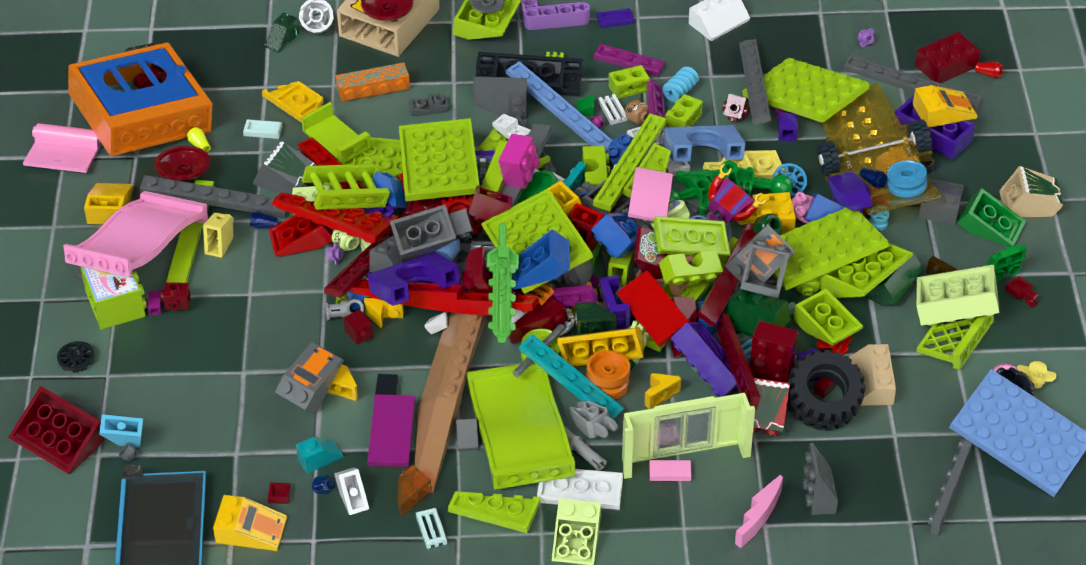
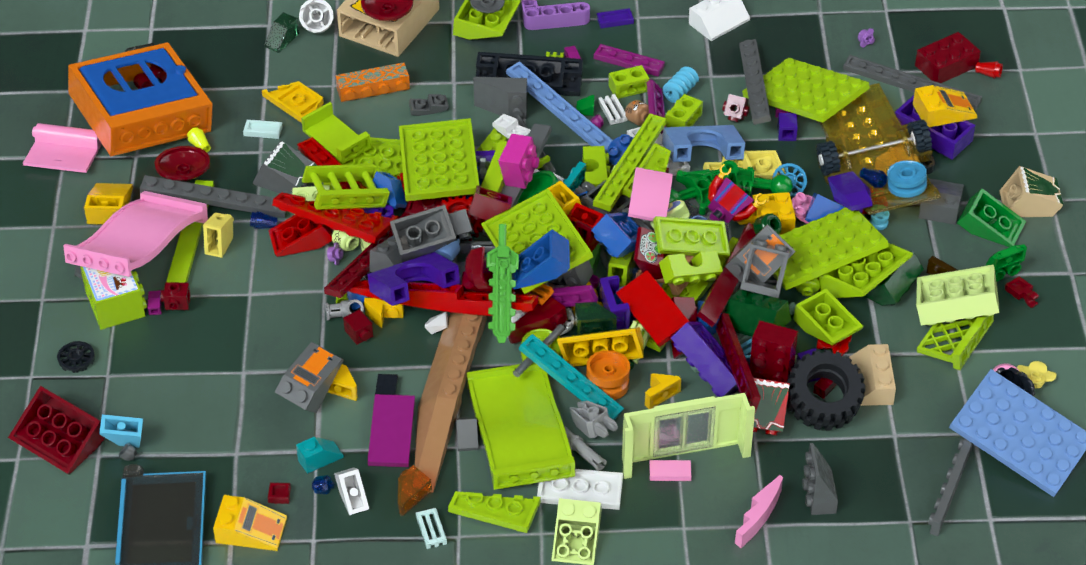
(571, 52): none -> magenta piece

